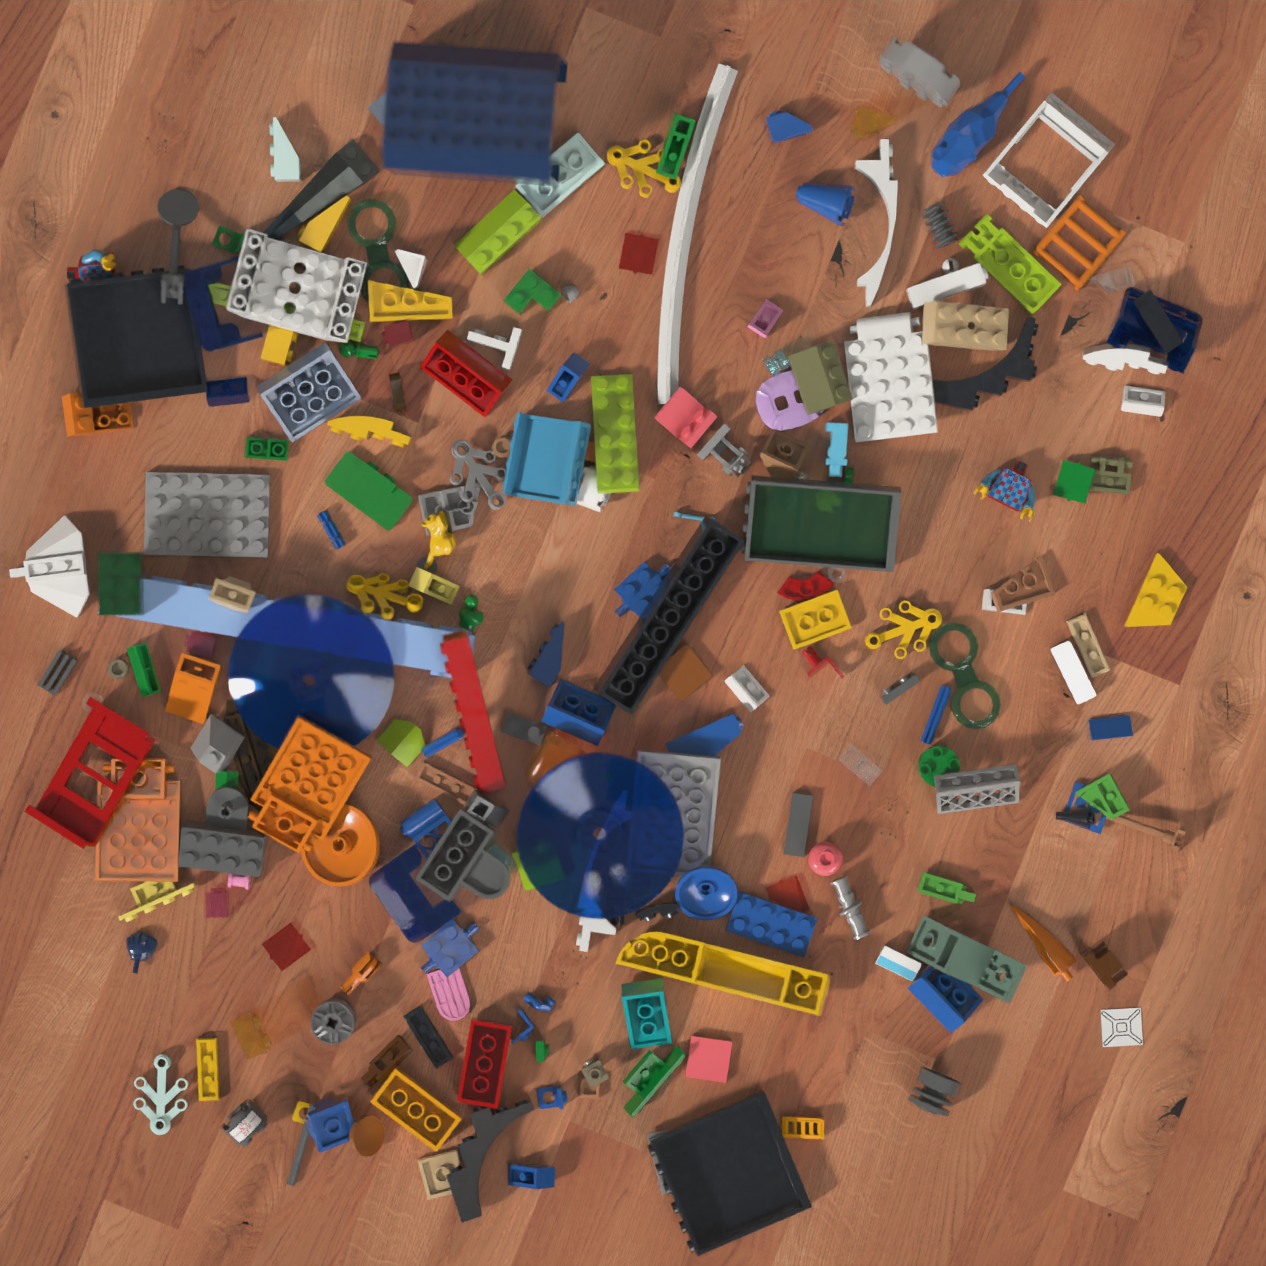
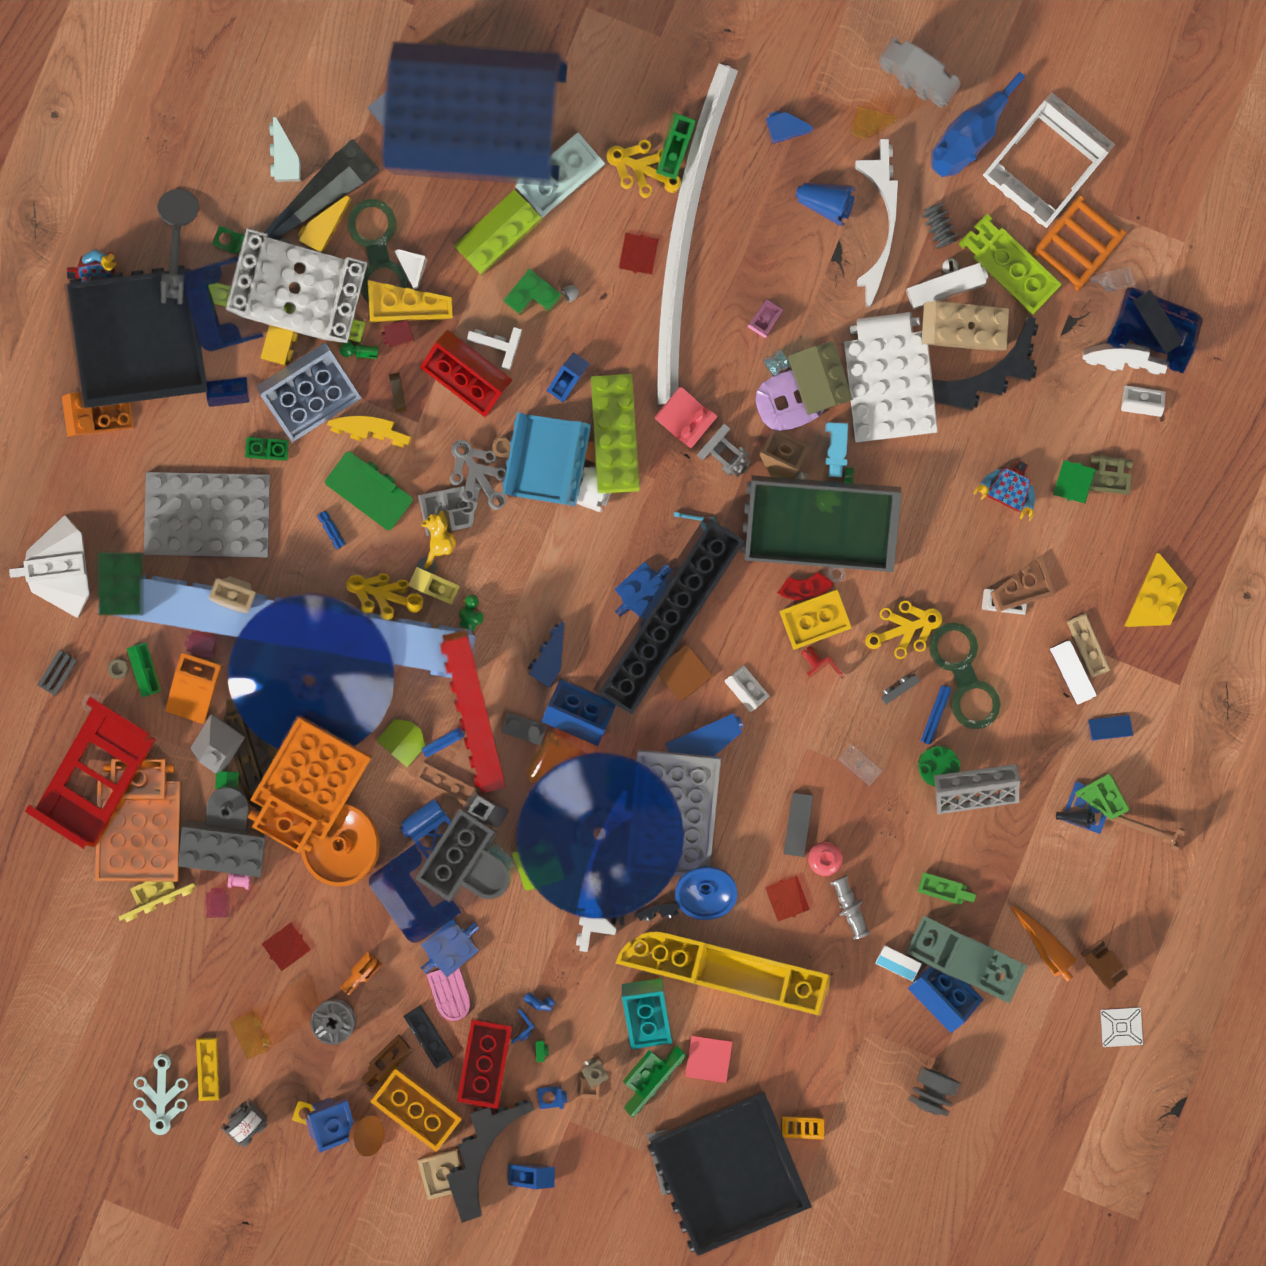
(140, 948): dark blue piece -> none
(299, 1152): dark grey bar -> none
(771, 924): blue plate -> none

